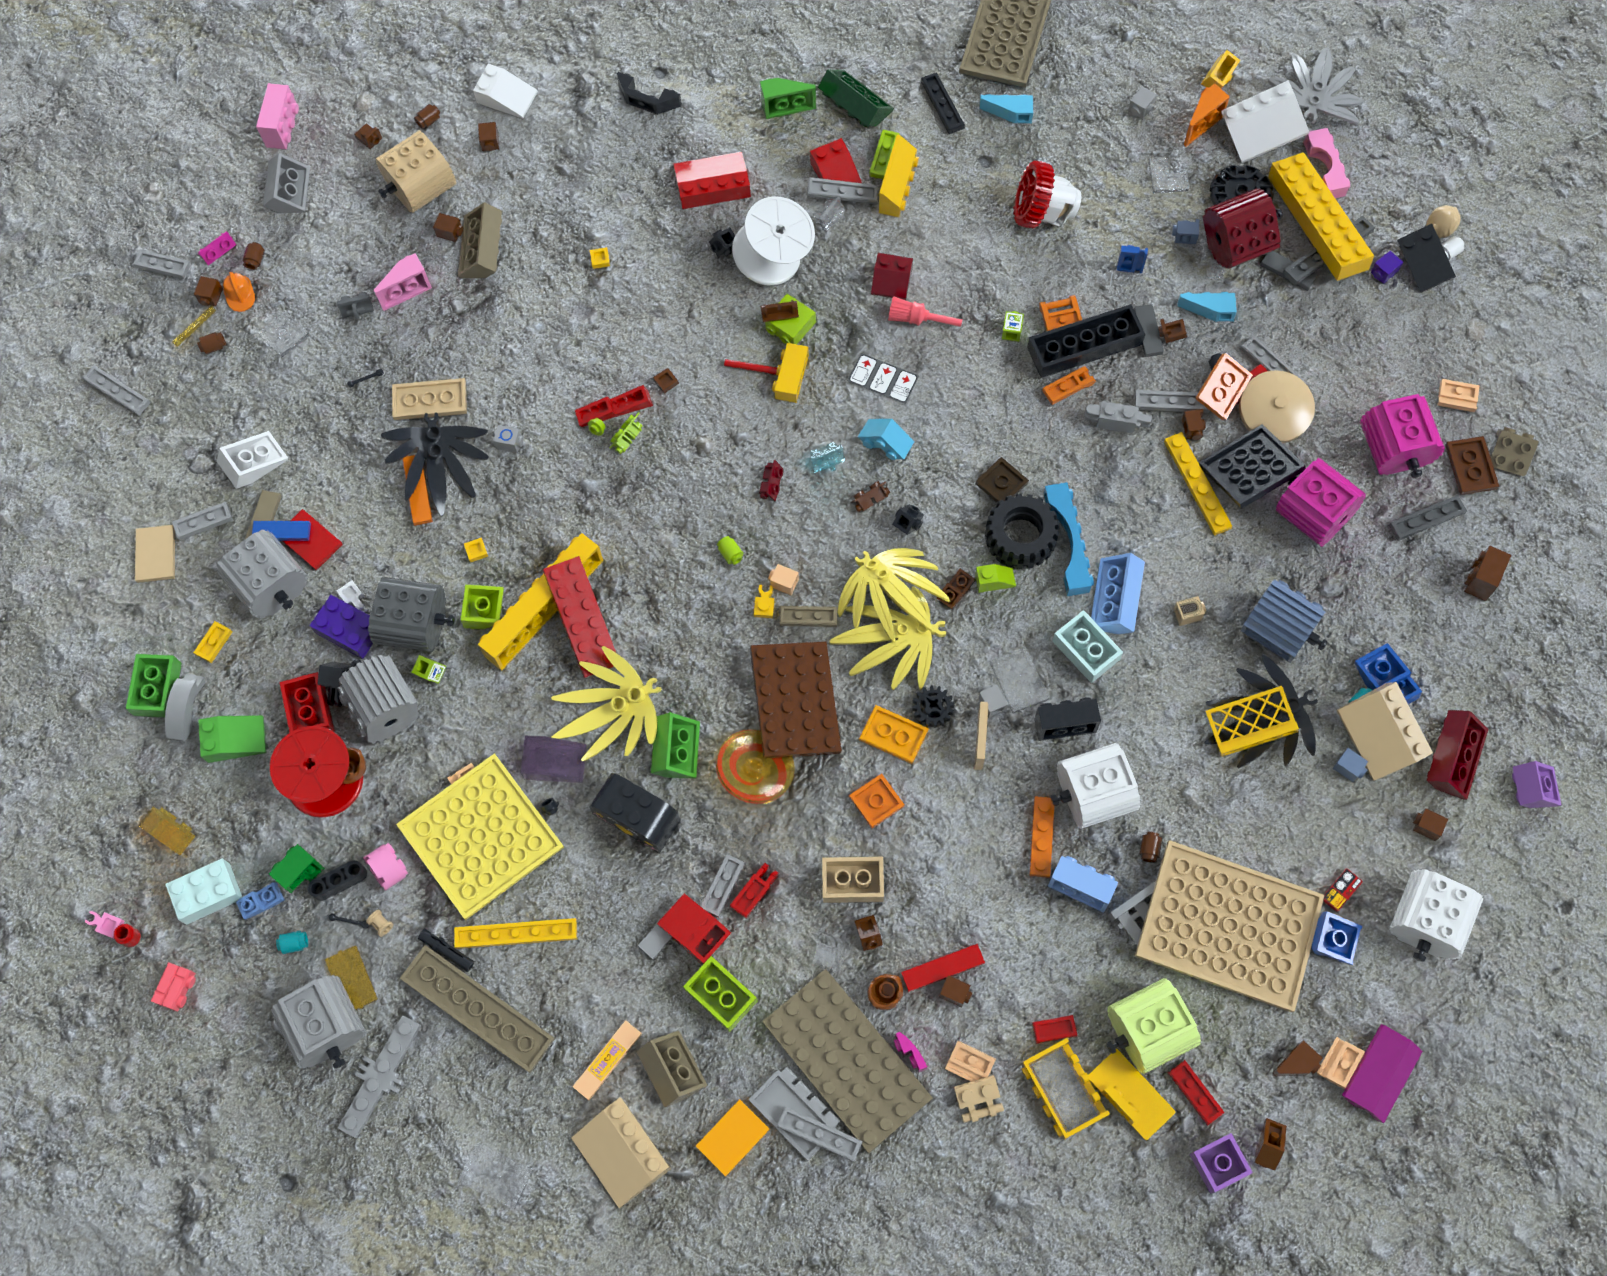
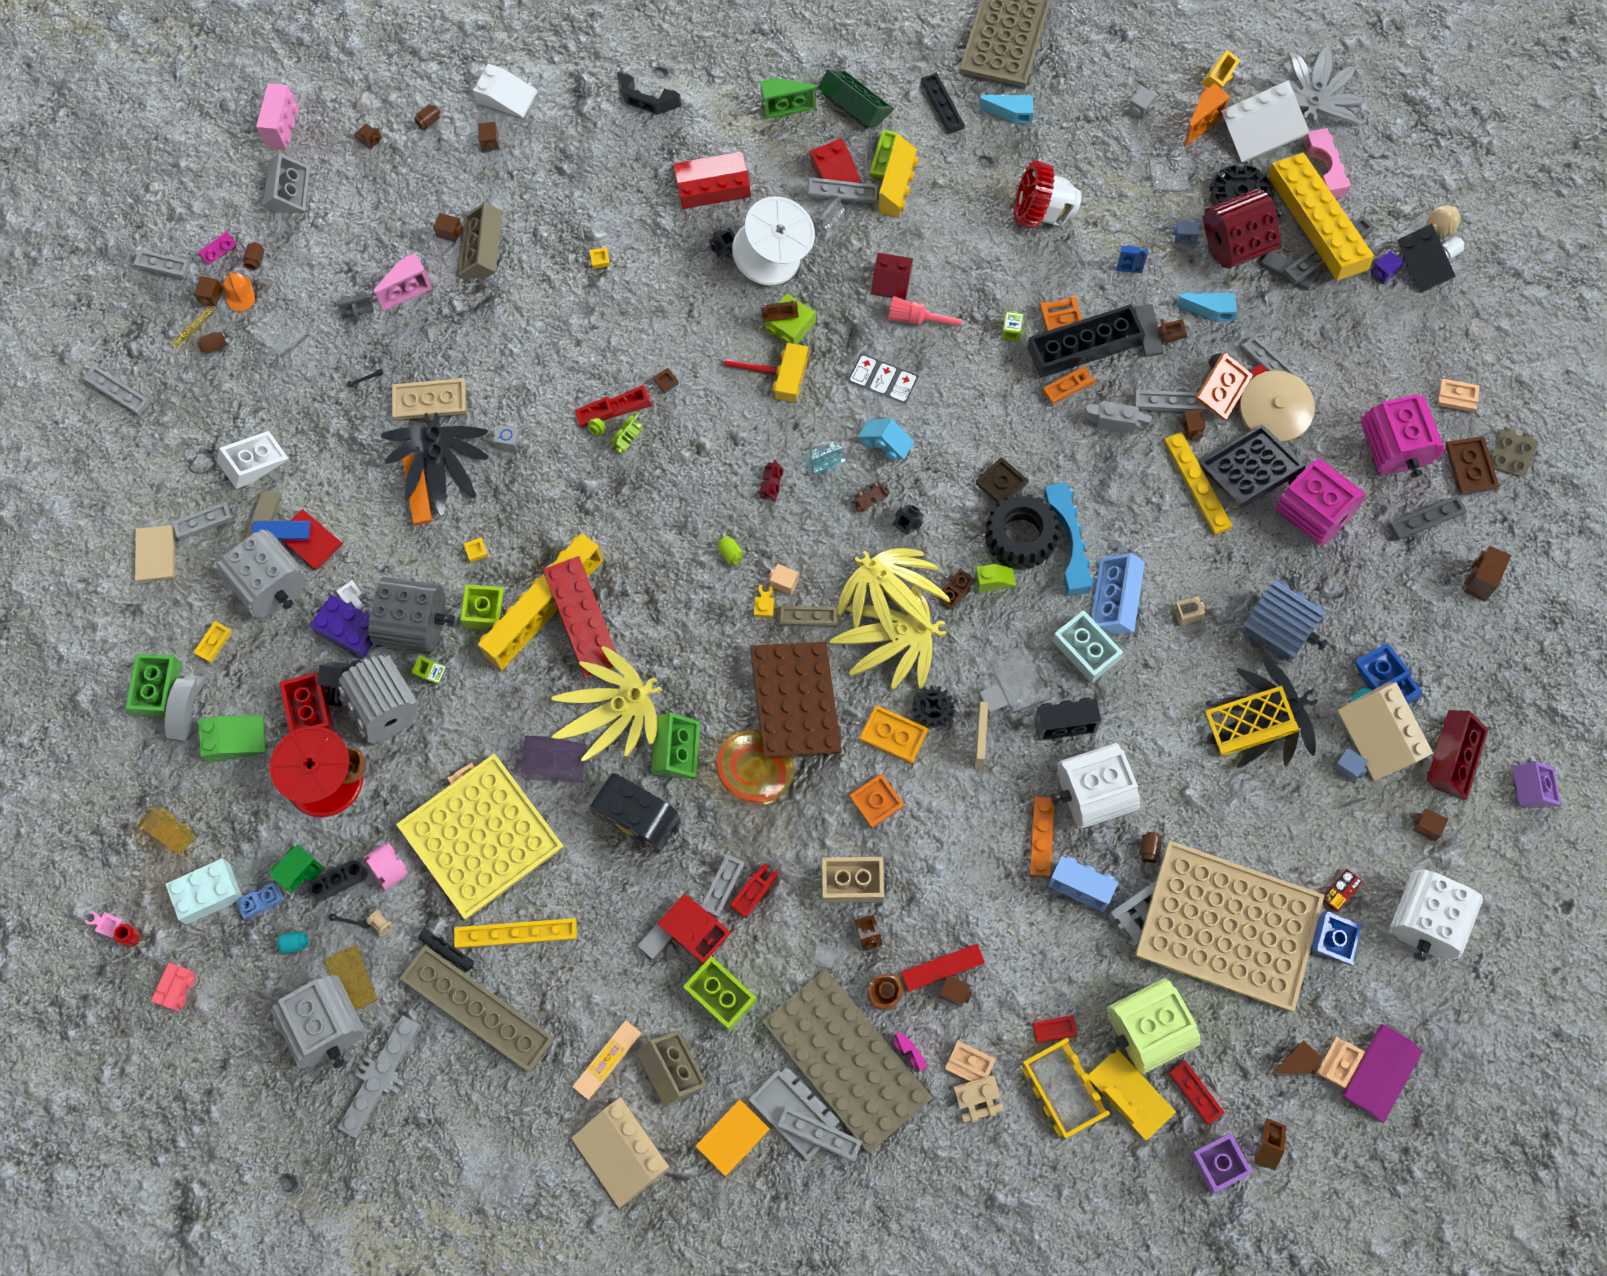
(415, 172): tan piece -> none
(549, 806): black plate -> none

